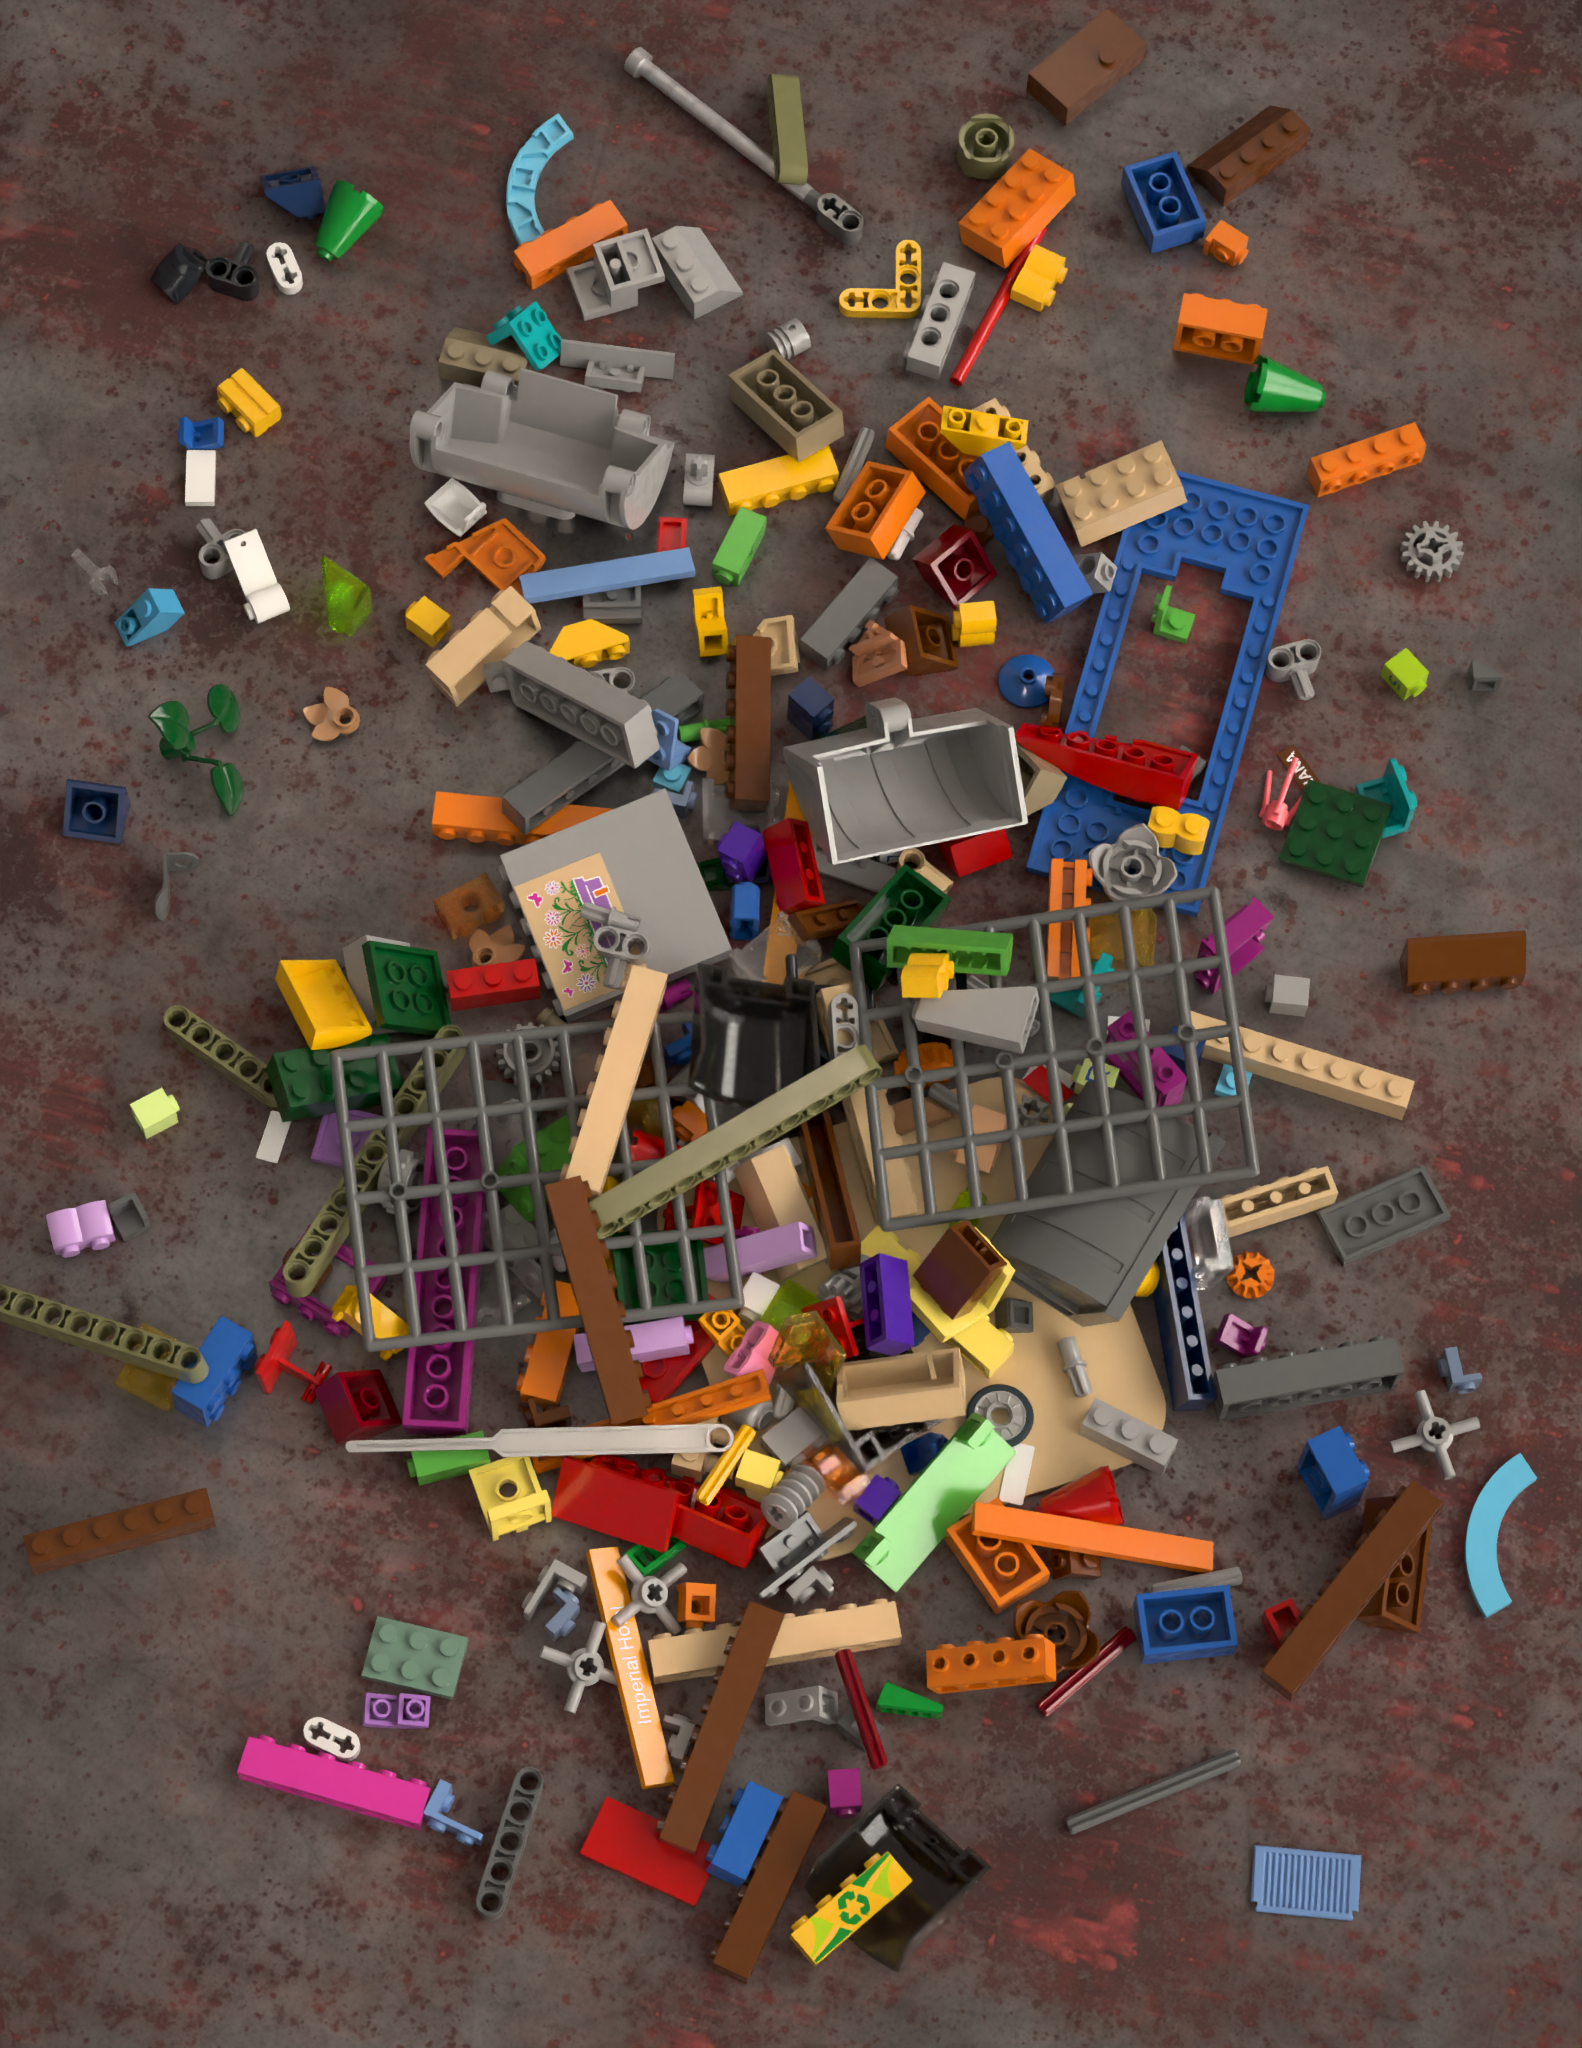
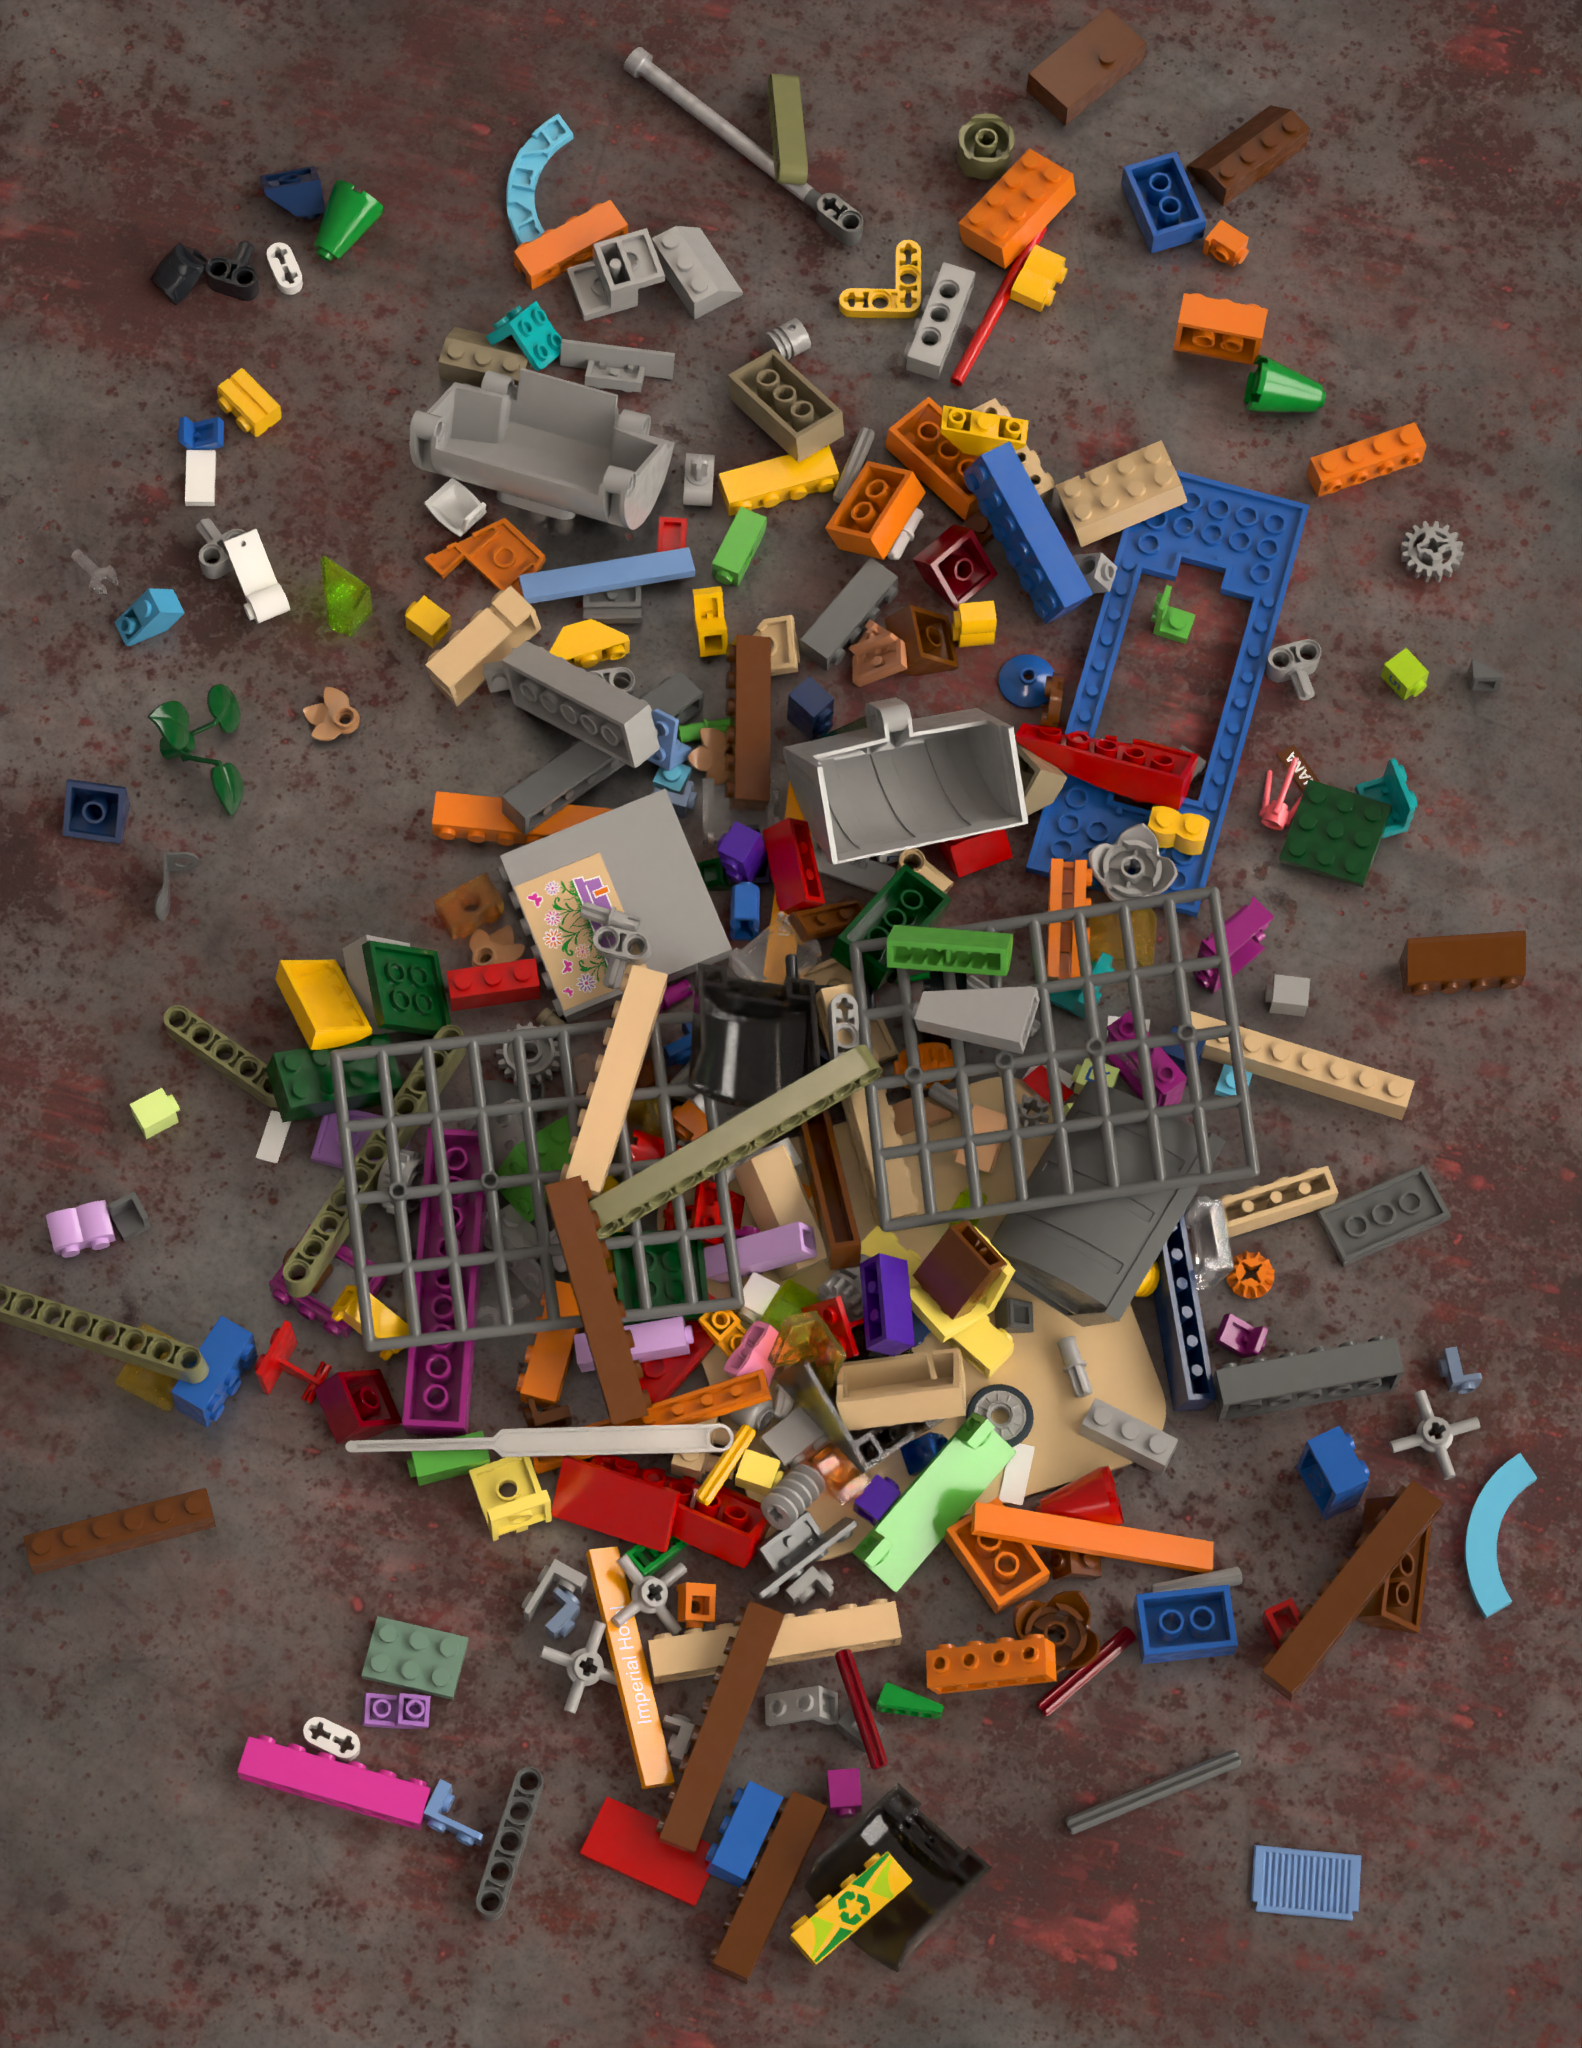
(926, 975): yellow brick -> none

